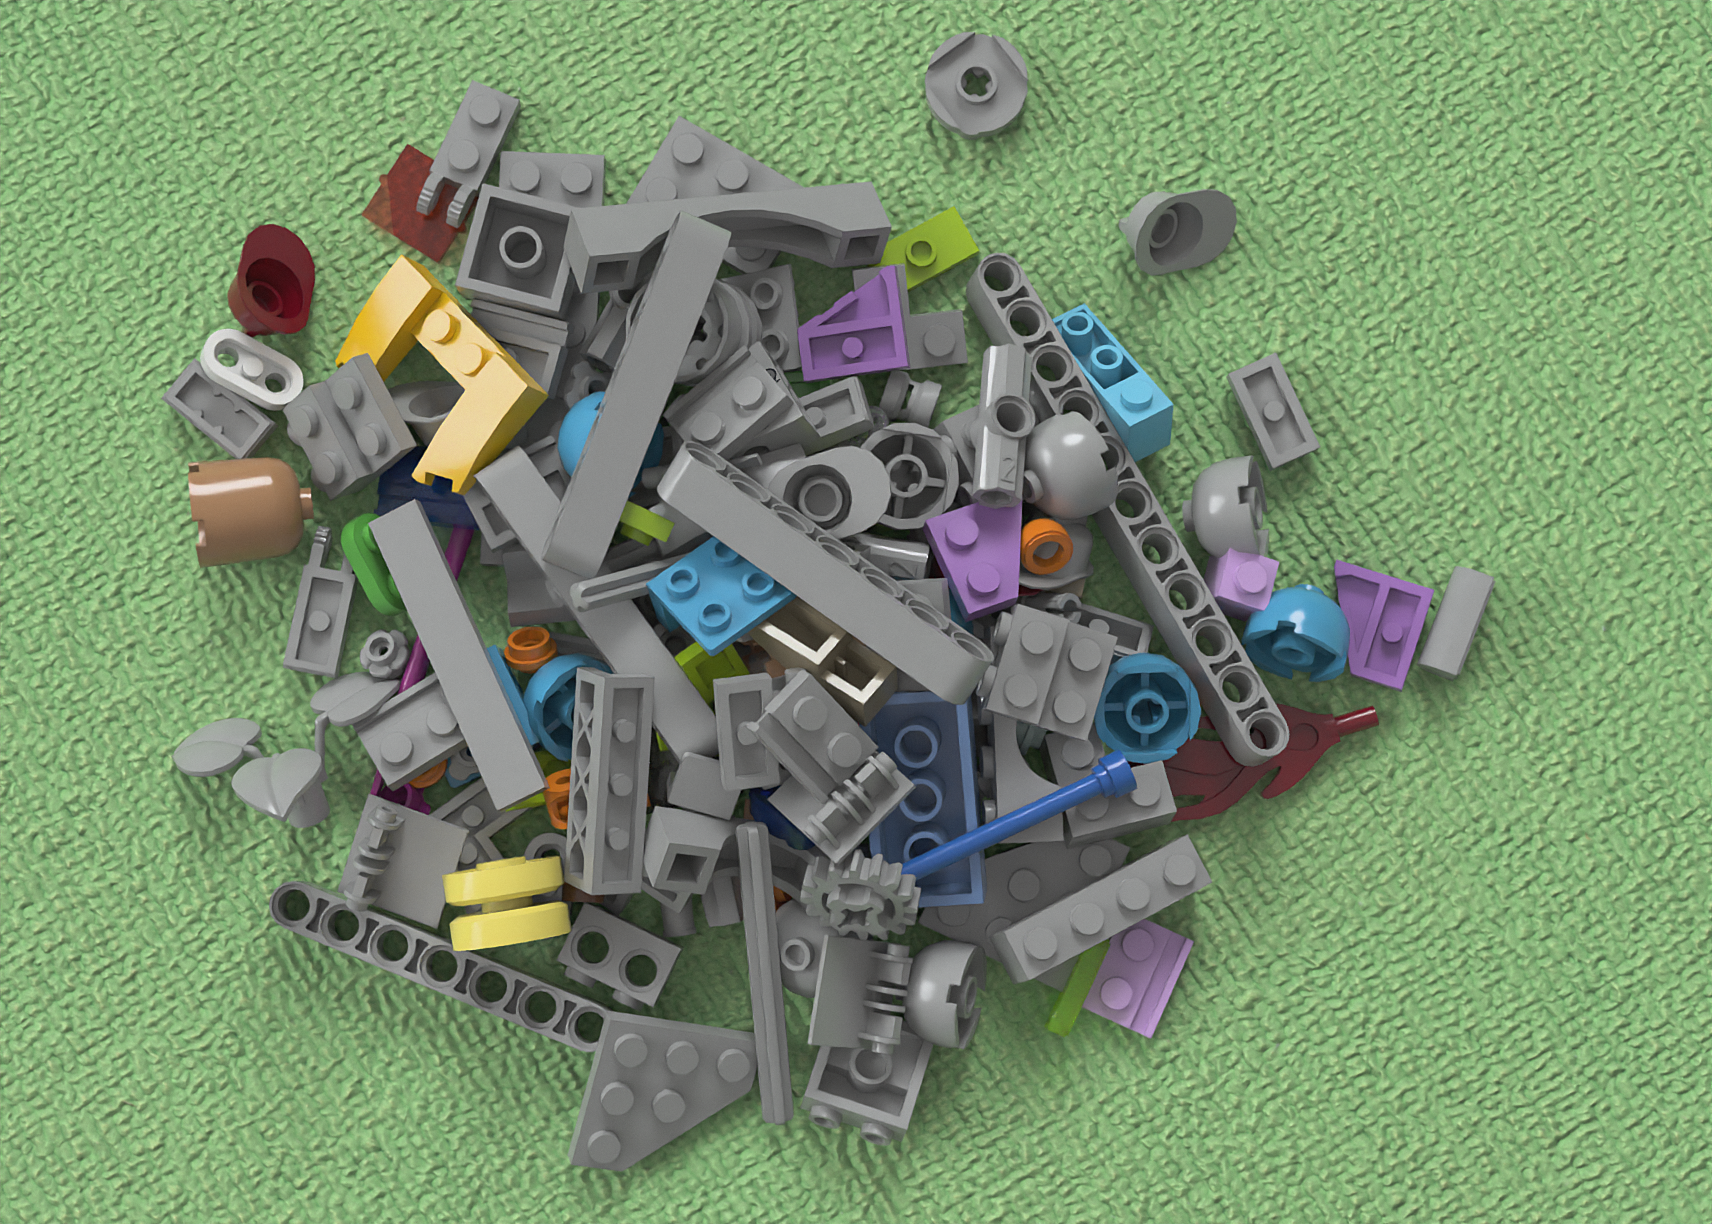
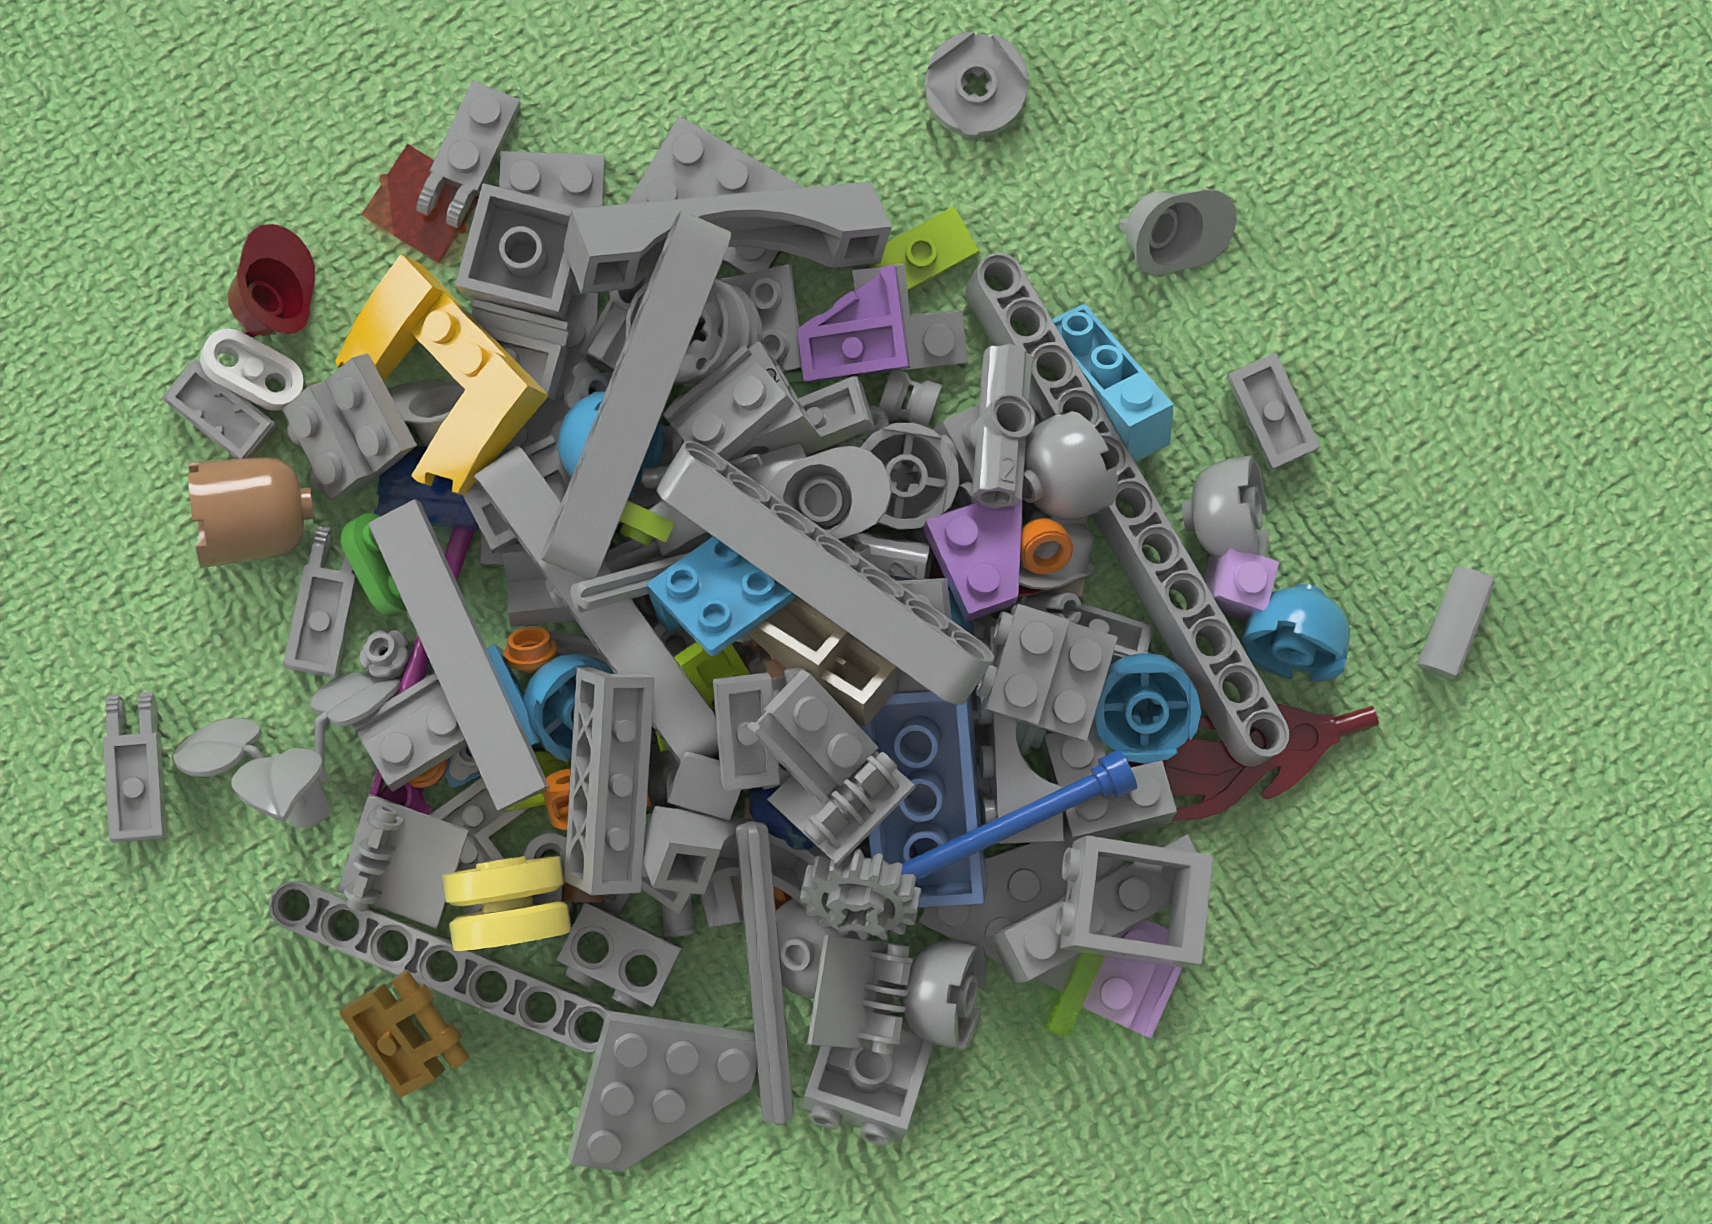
(134, 773): none -> light grey hinge
(394, 1041): none -> pearl gold plate
(1187, 909): none -> light grey window
(1383, 622): medium lavender wing -> none

